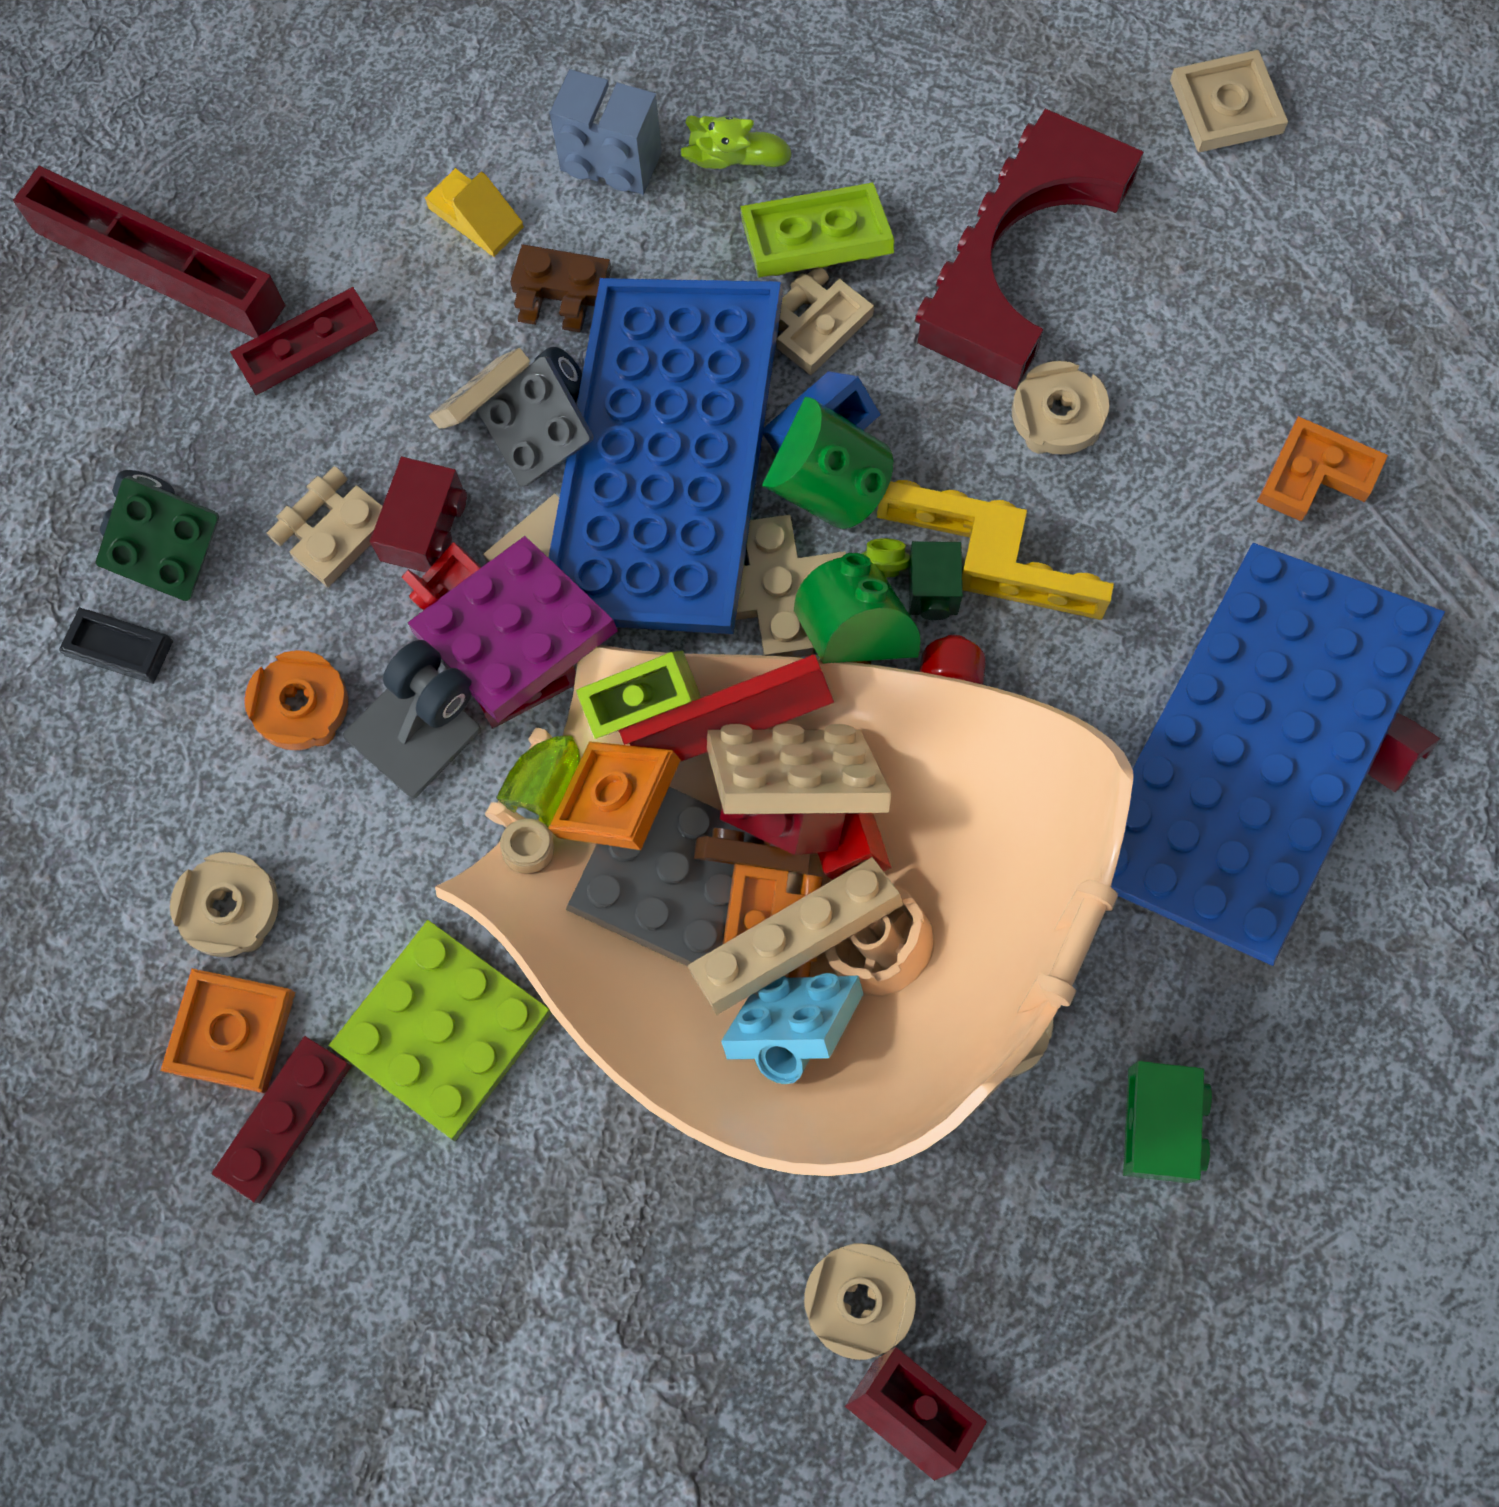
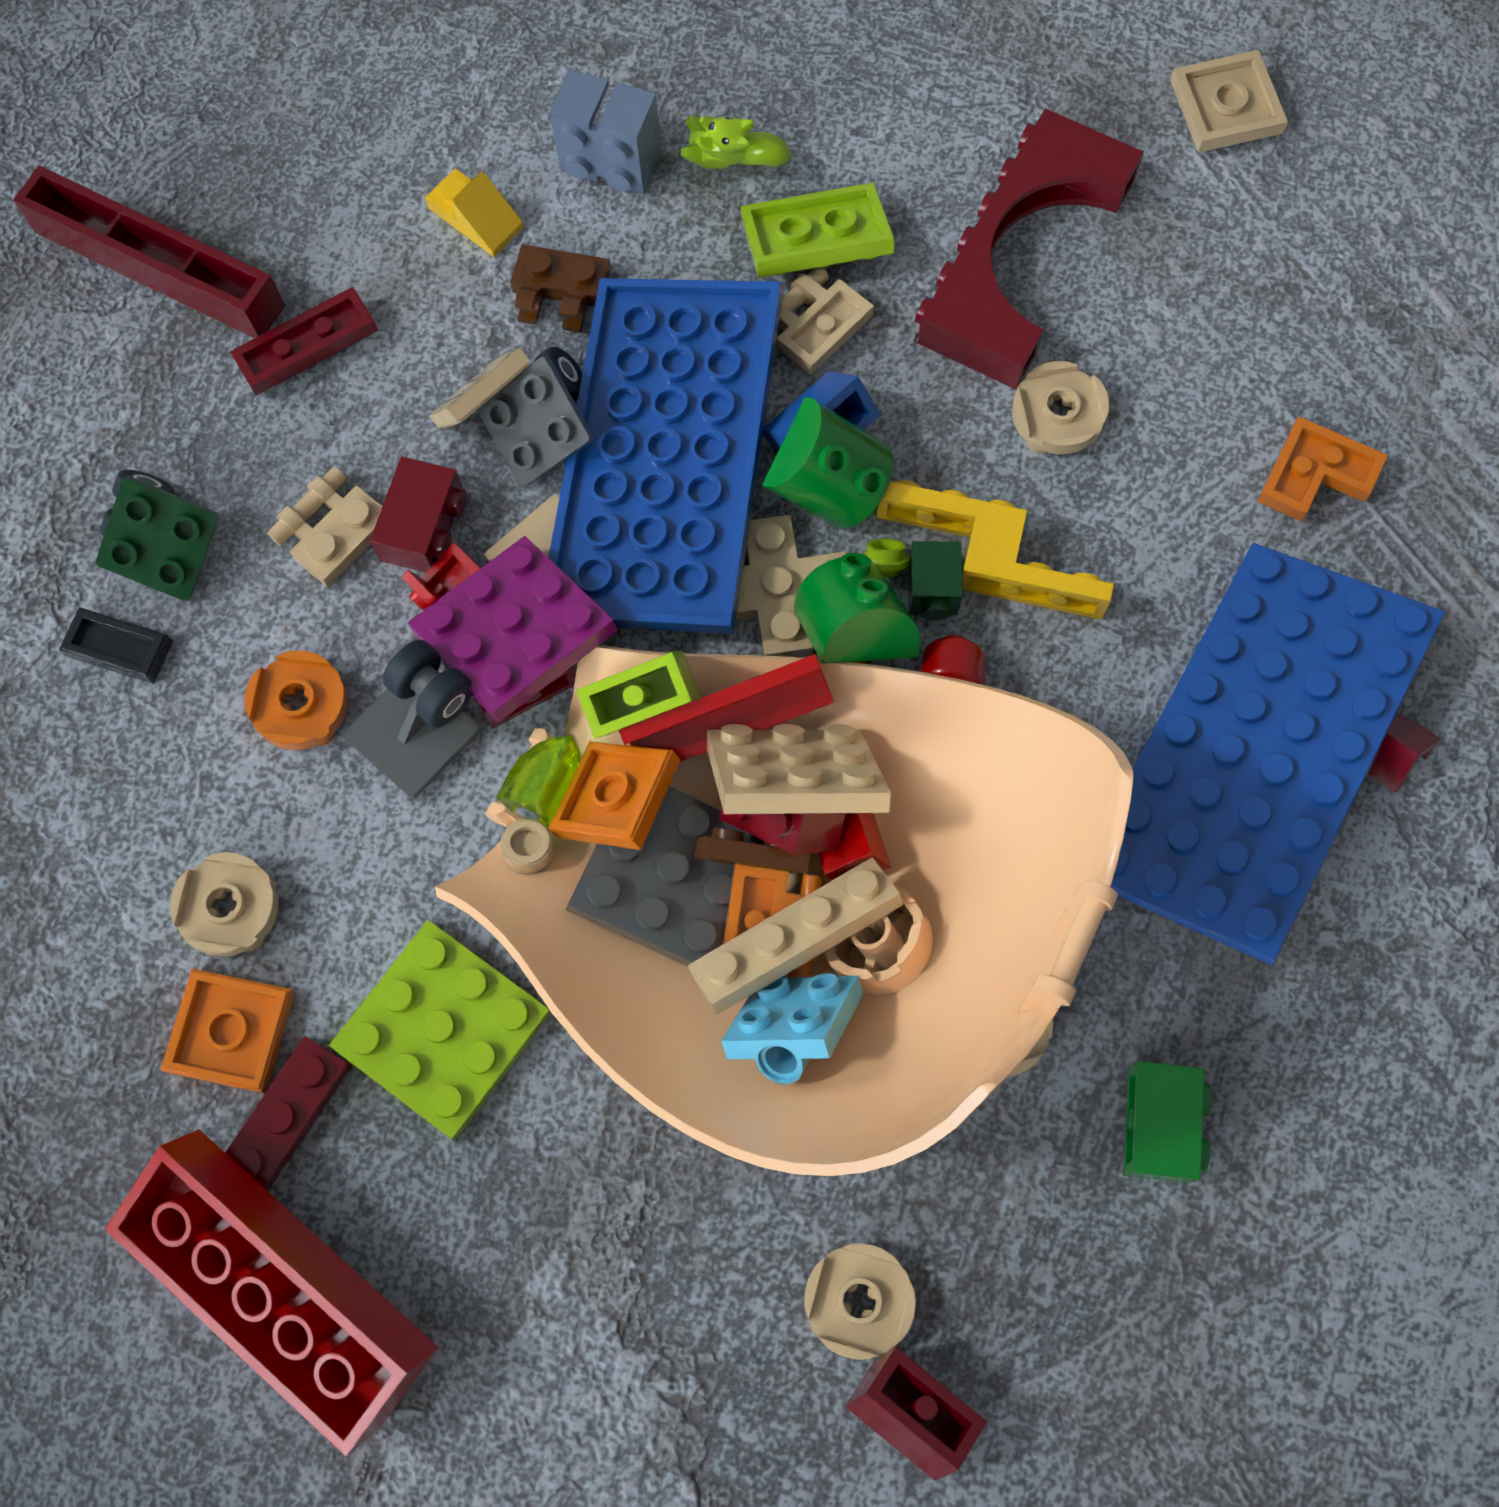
(271, 1289): none -> red brick

